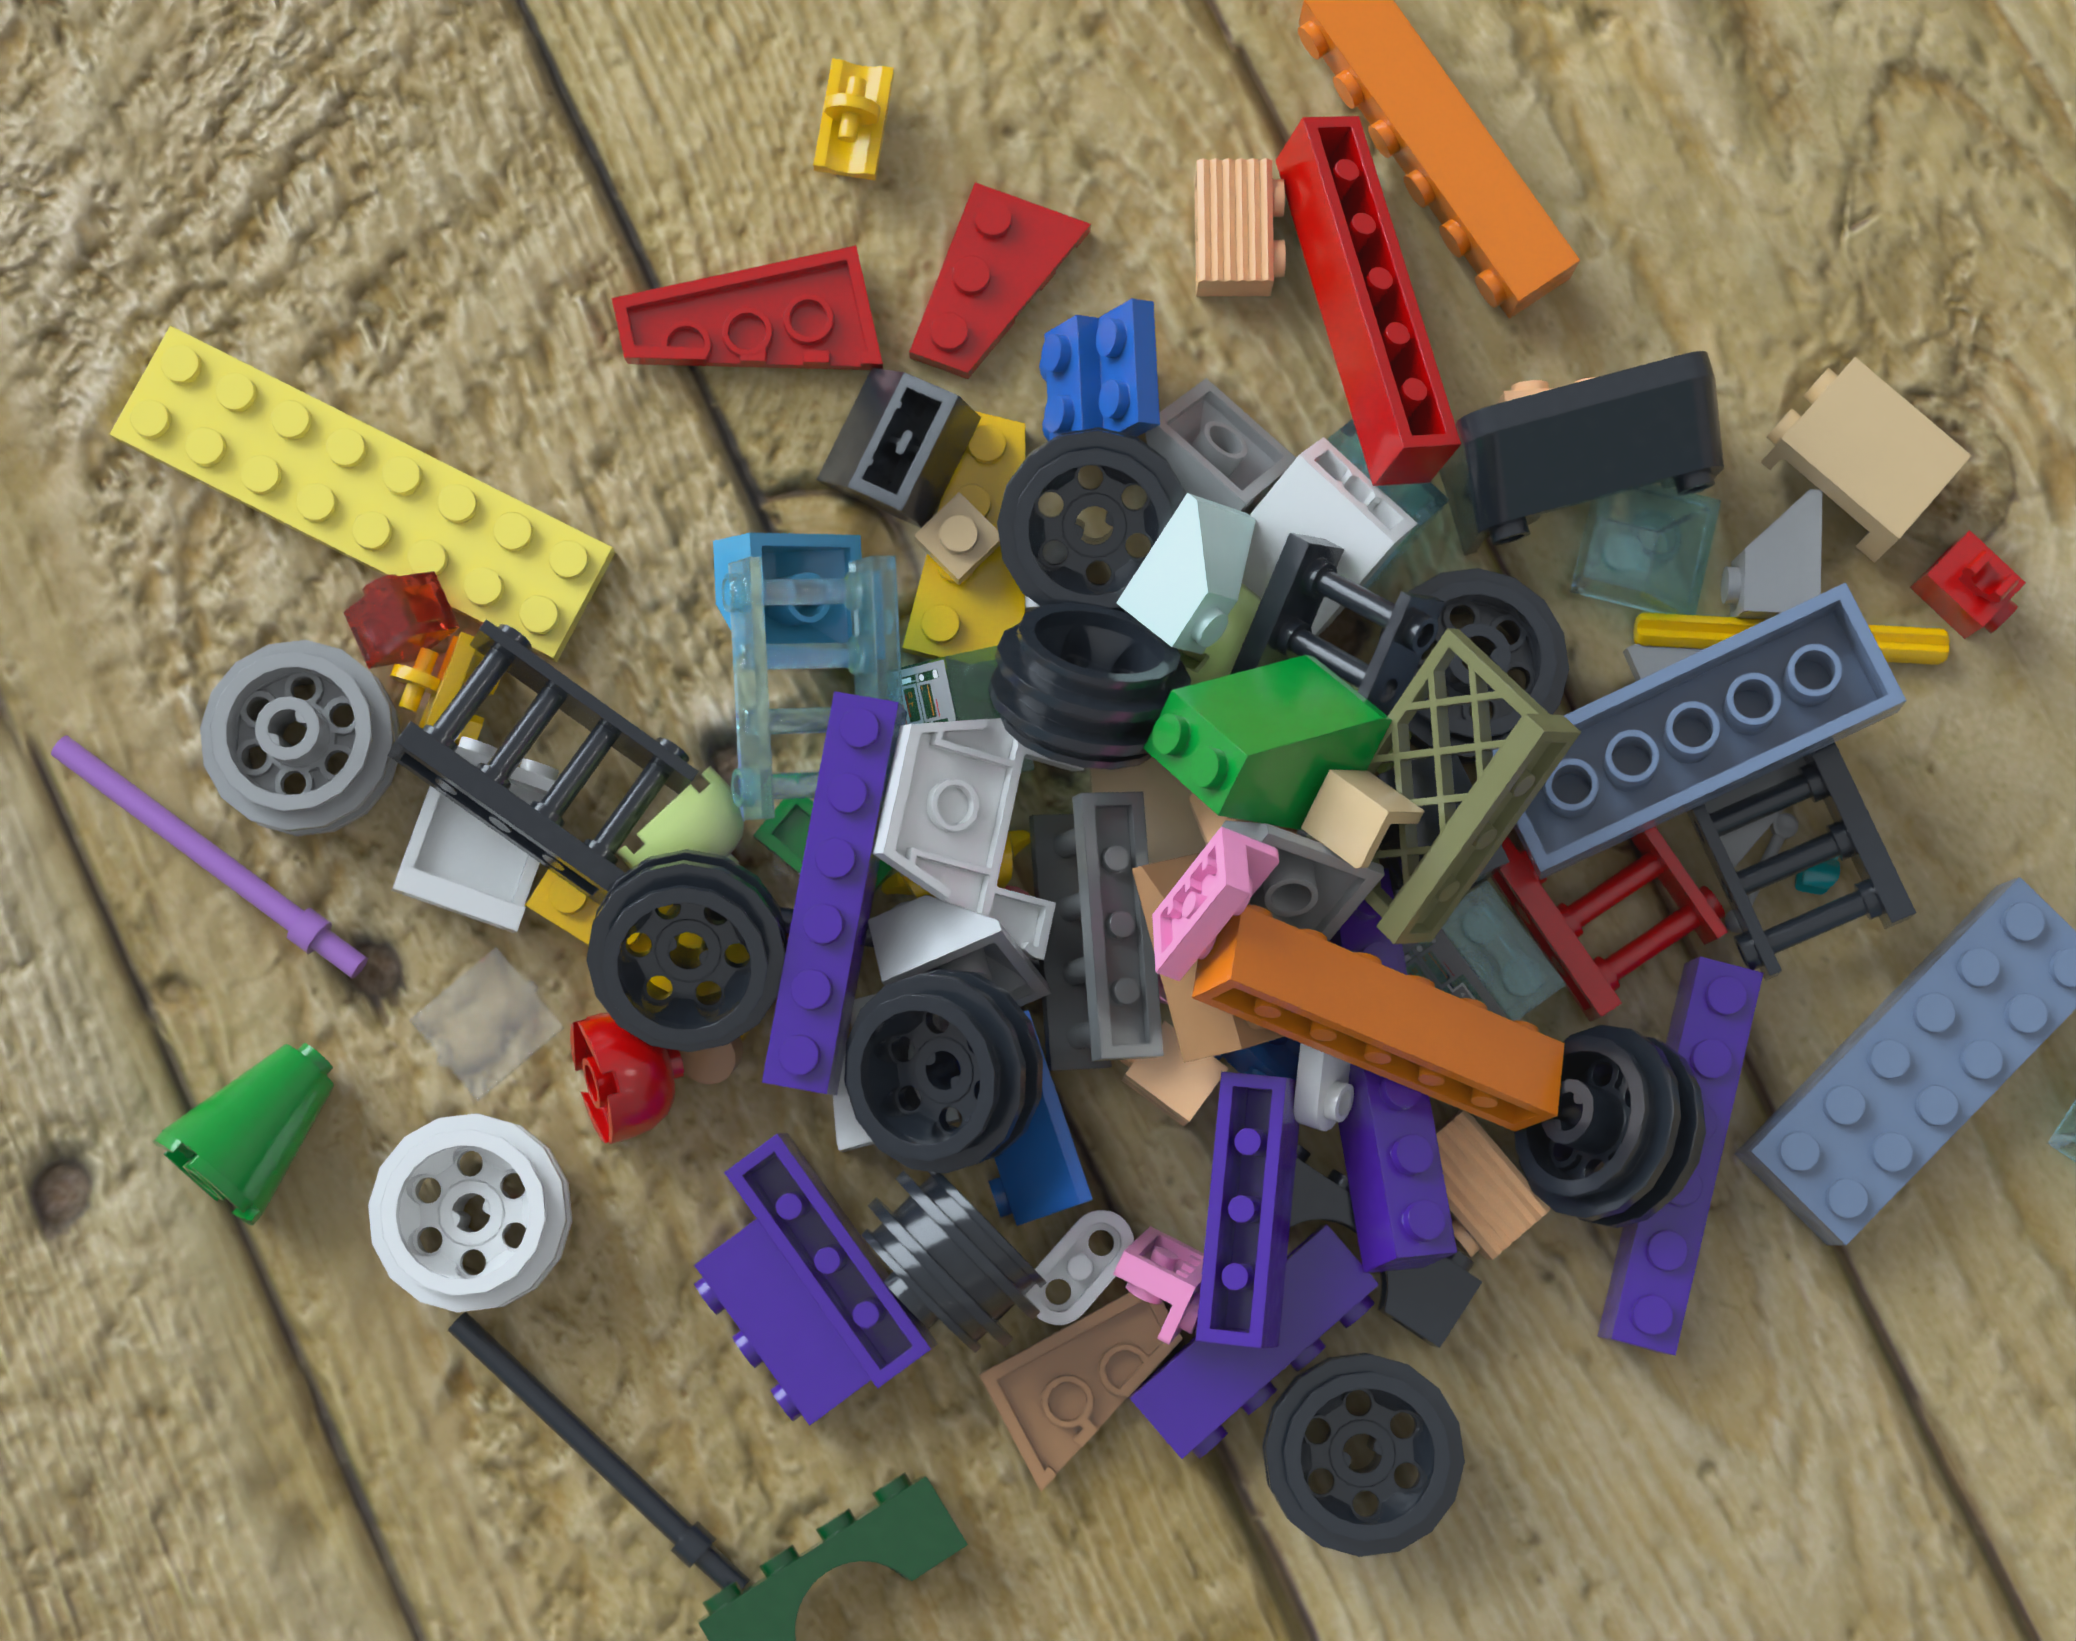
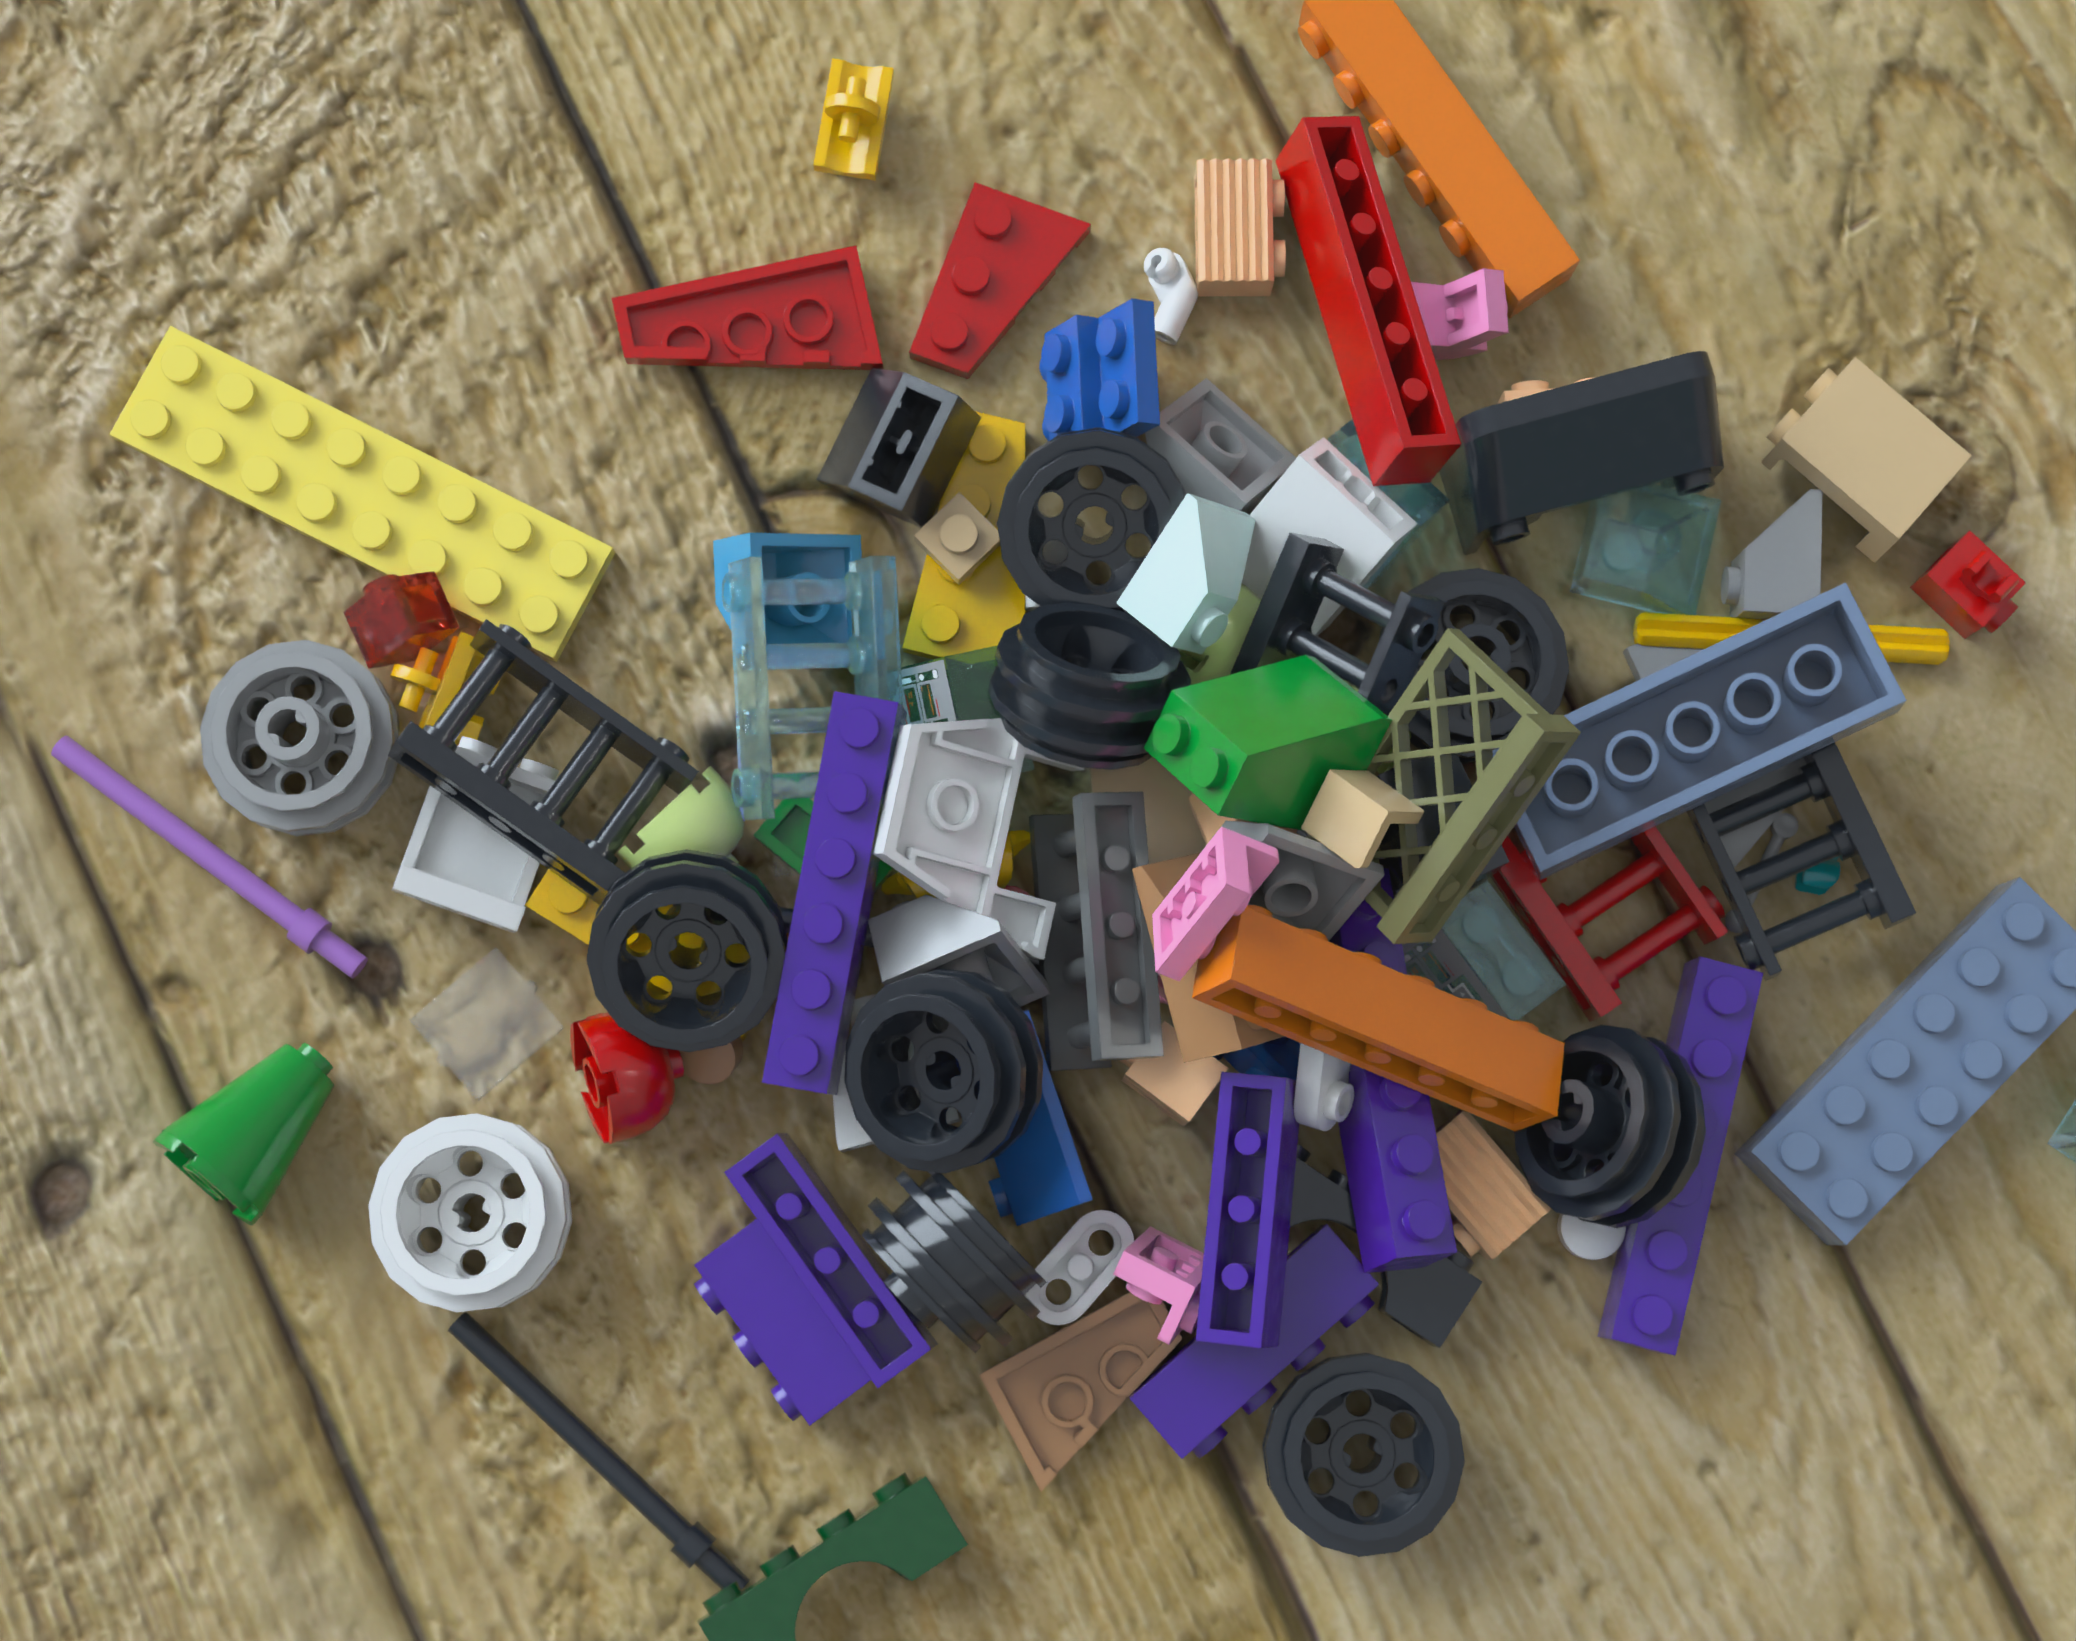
(1175, 291): none -> white arm
(1463, 313): none -> bright pink brick
(1588, 1239): none -> white tile

